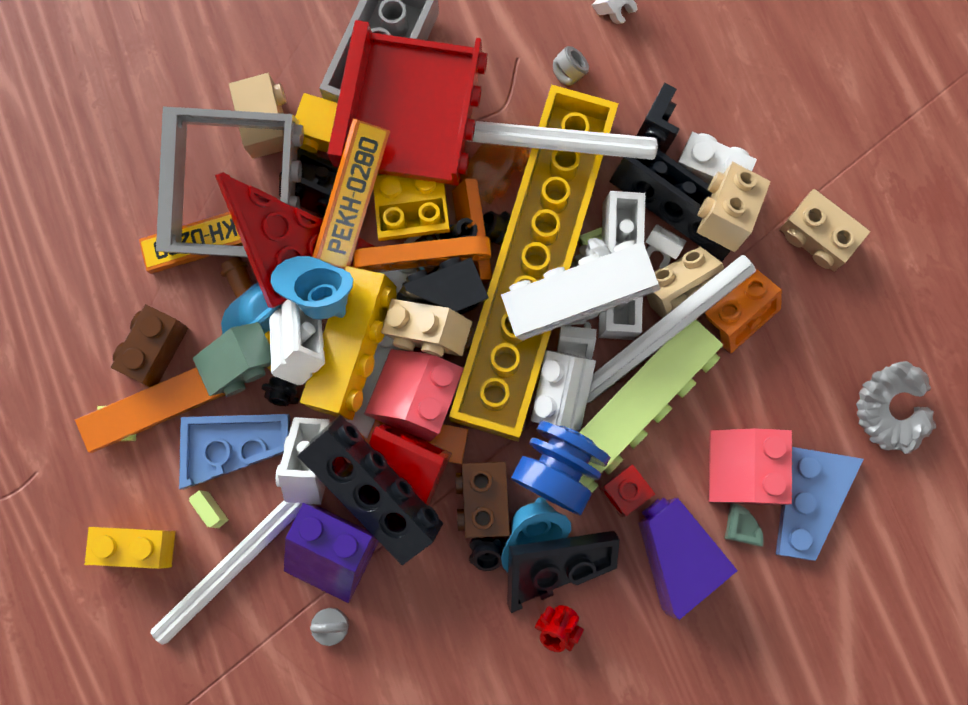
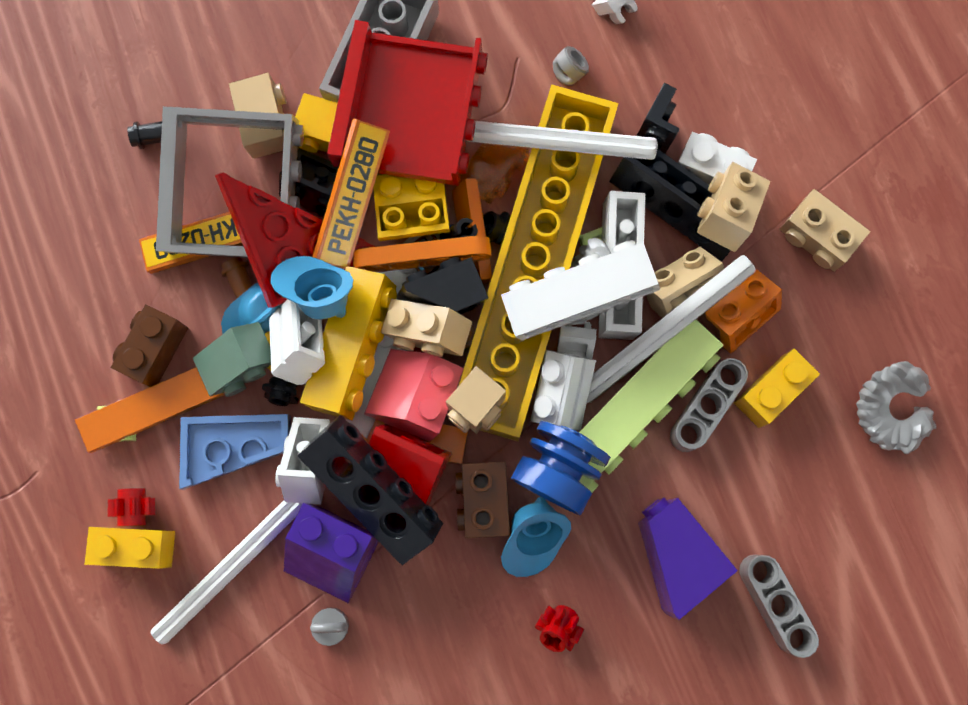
(131, 507): none -> red gear
(144, 134): none -> black pin
(208, 509): yellowish green tile -> none
(476, 402): none -> tan brick
(486, 552): black plate -> none
(547, 565): black wing -> none
(627, 491): red brick -> none
(665, 242): white tile -> none
(720, 393): none -> light grey beam
(743, 526): sand green tile -> none
(750, 466): coral slope -> none
(777, 388): none -> yellow brick
(793, 615): none -> light grey beam
(818, 493): medium blue wing -> none

